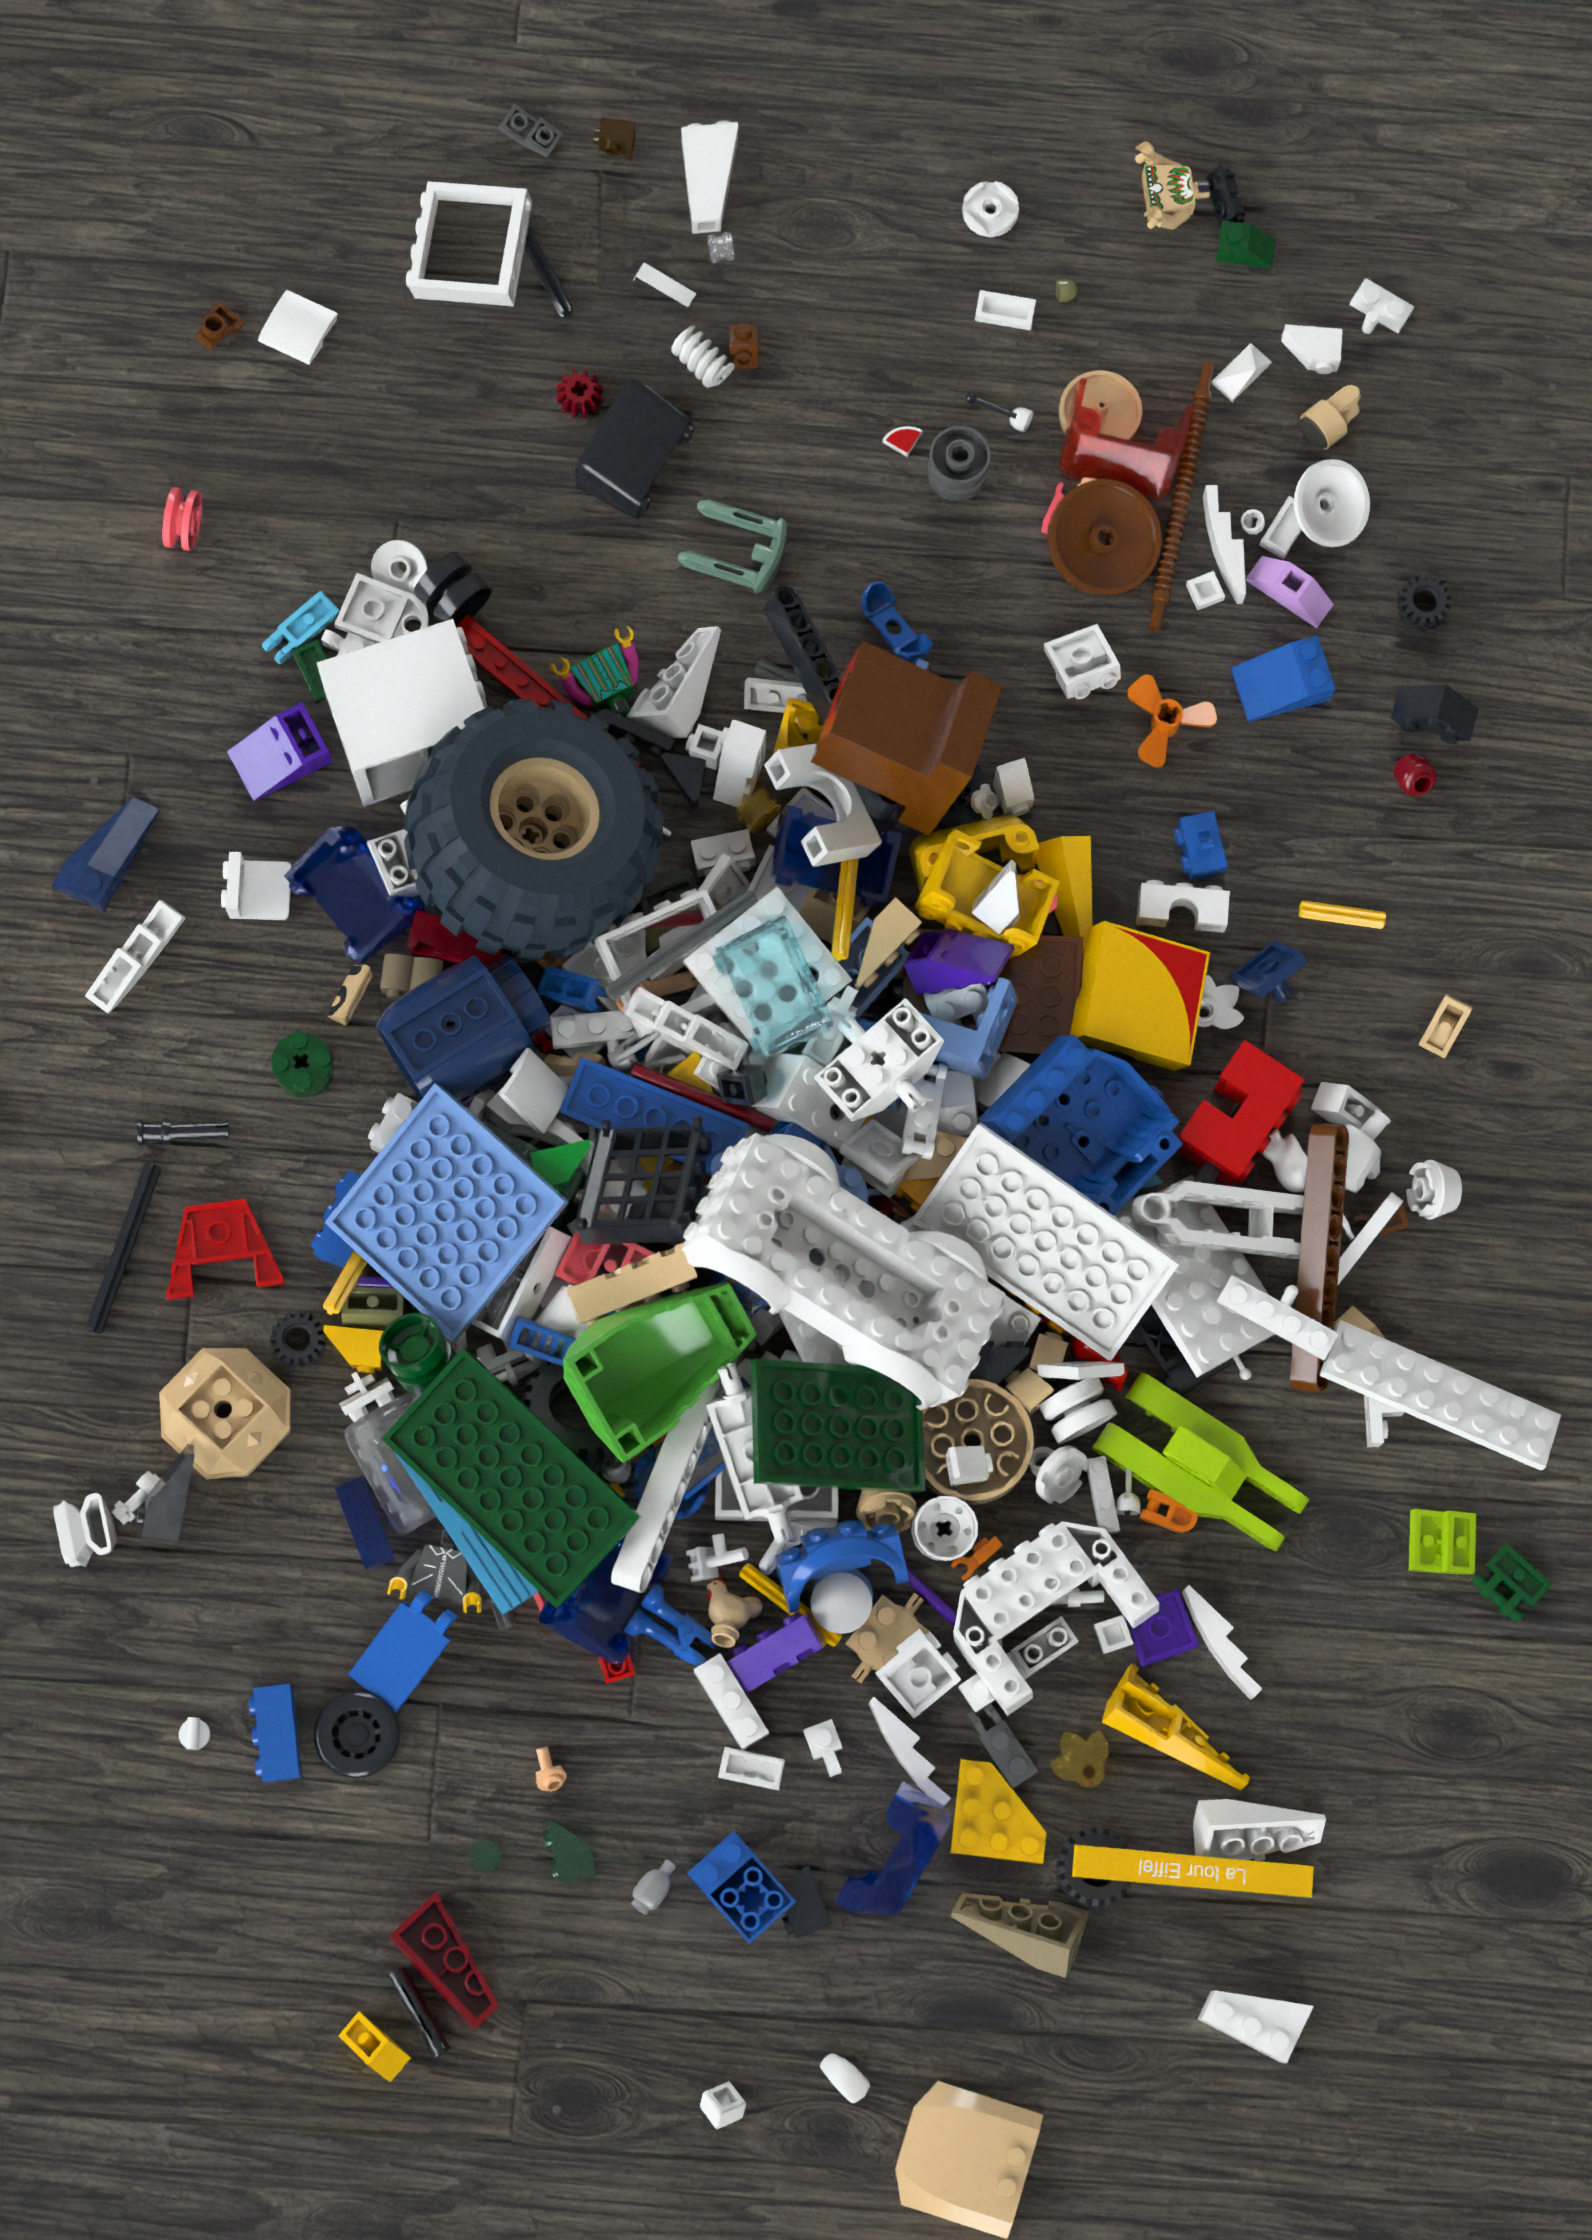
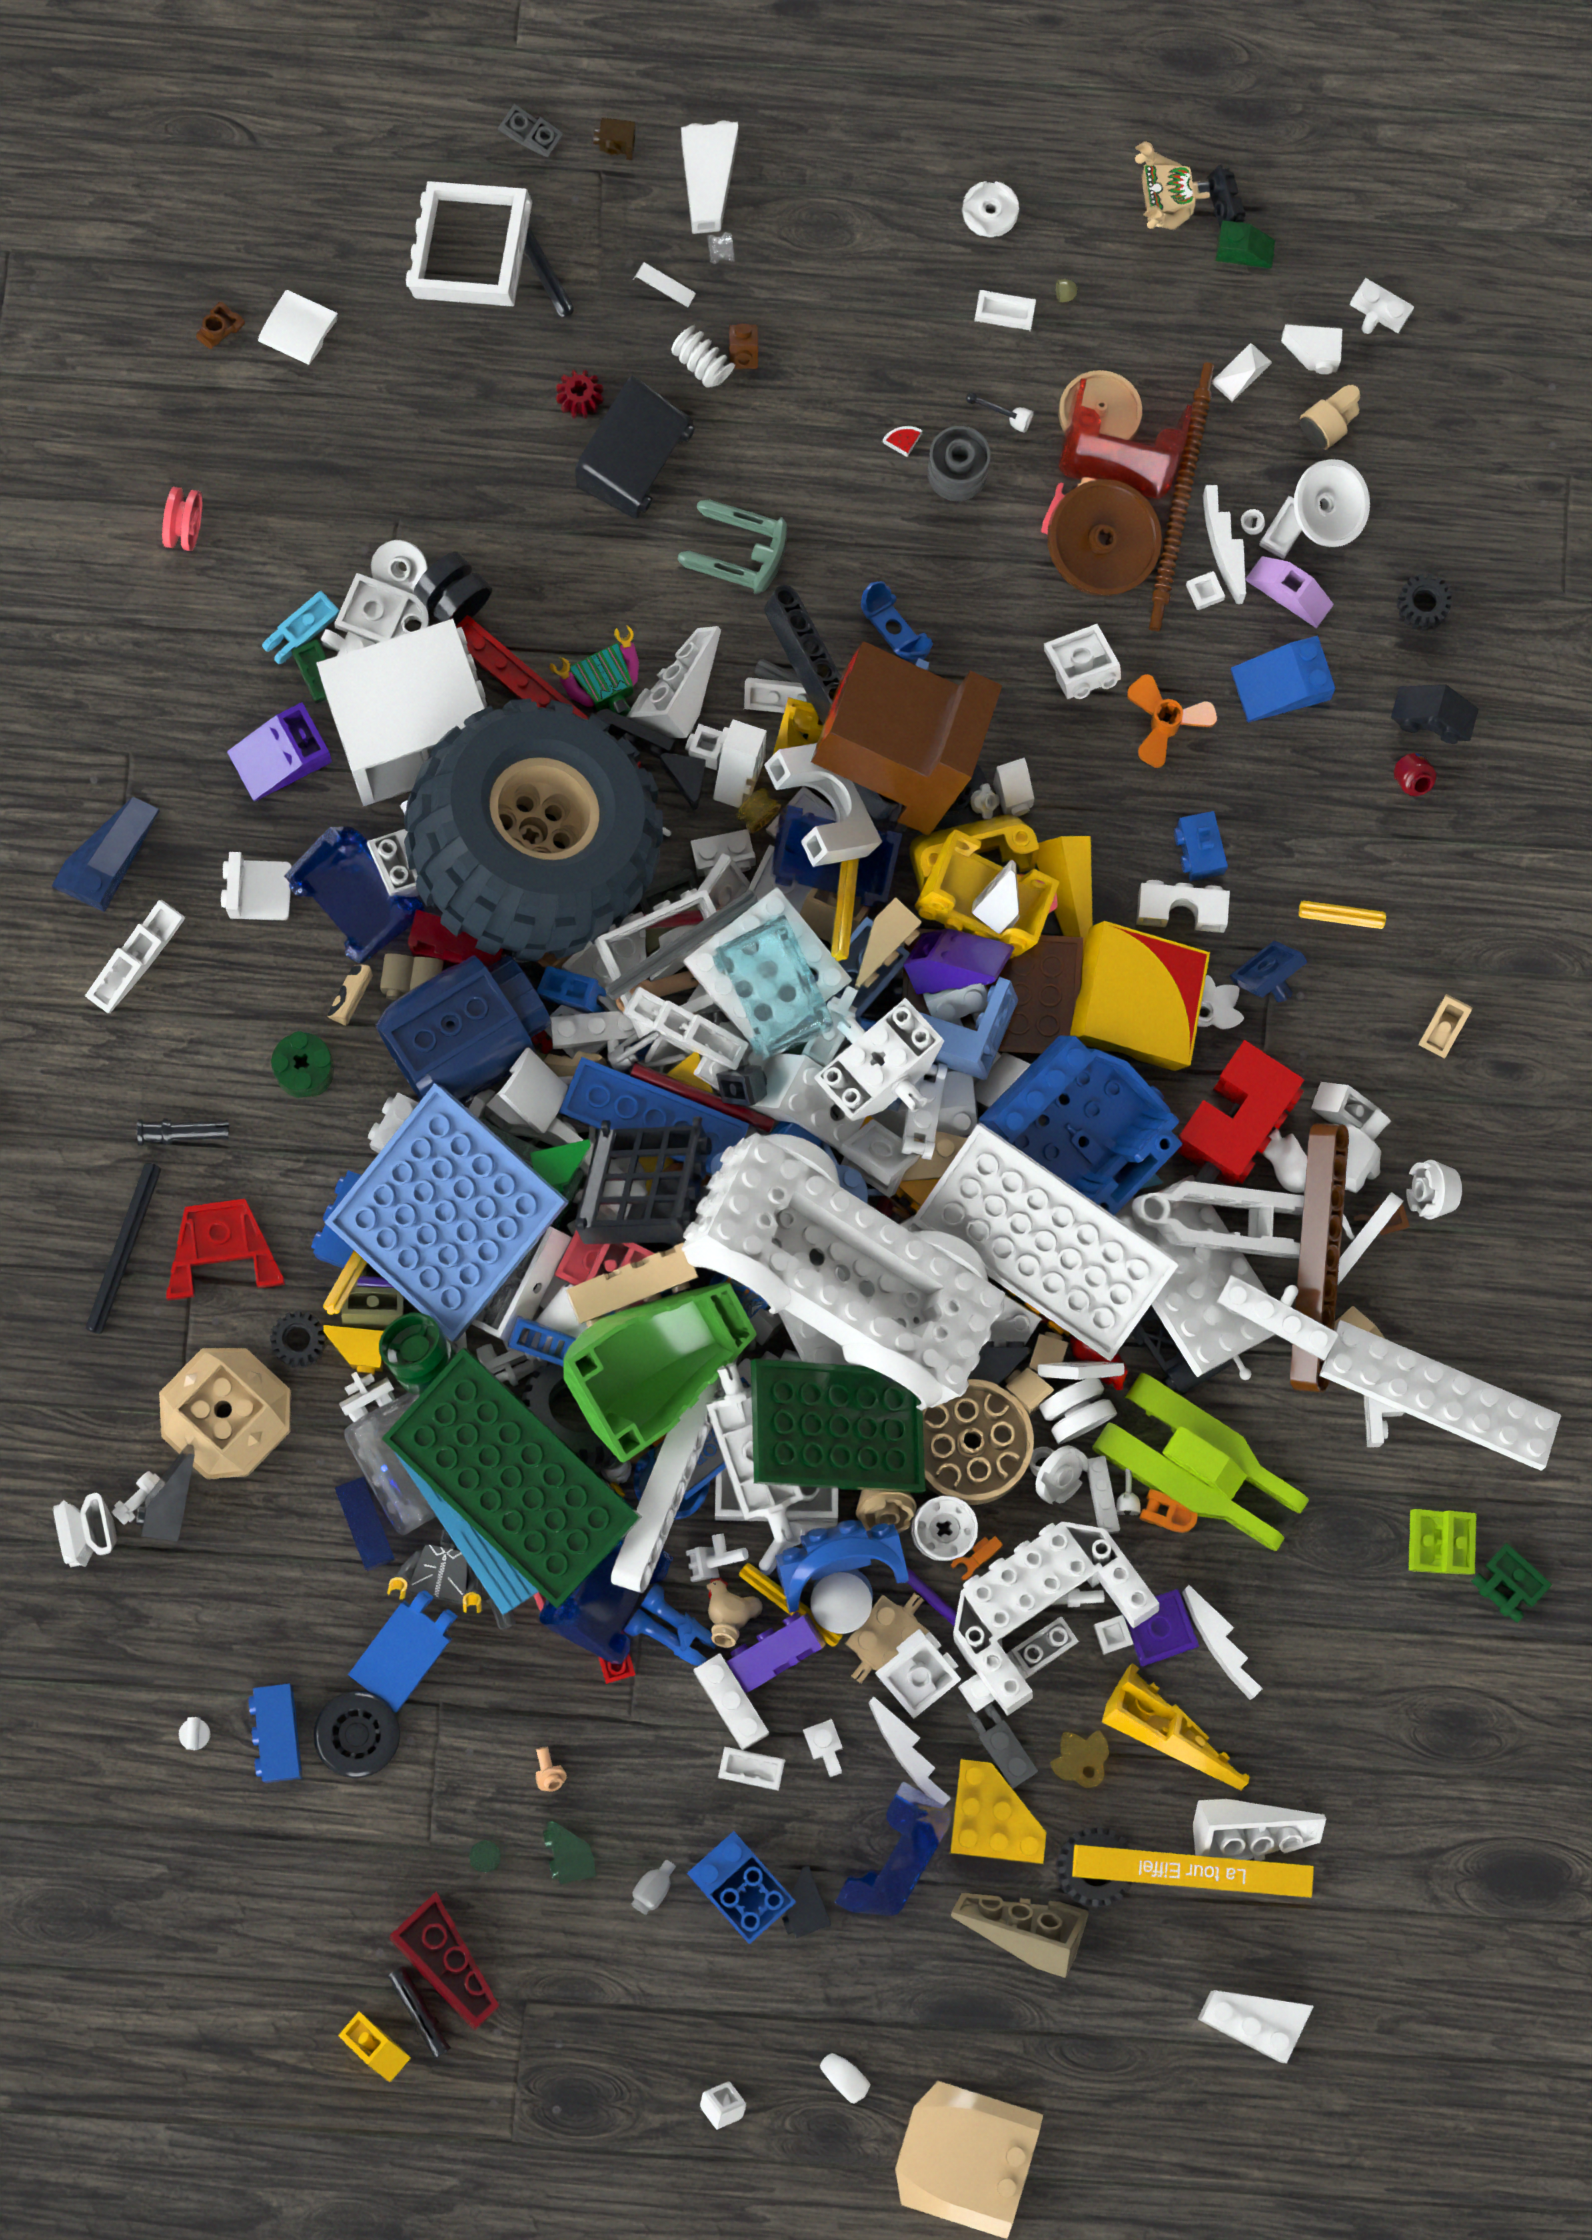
(968, 1464): white slope -> none

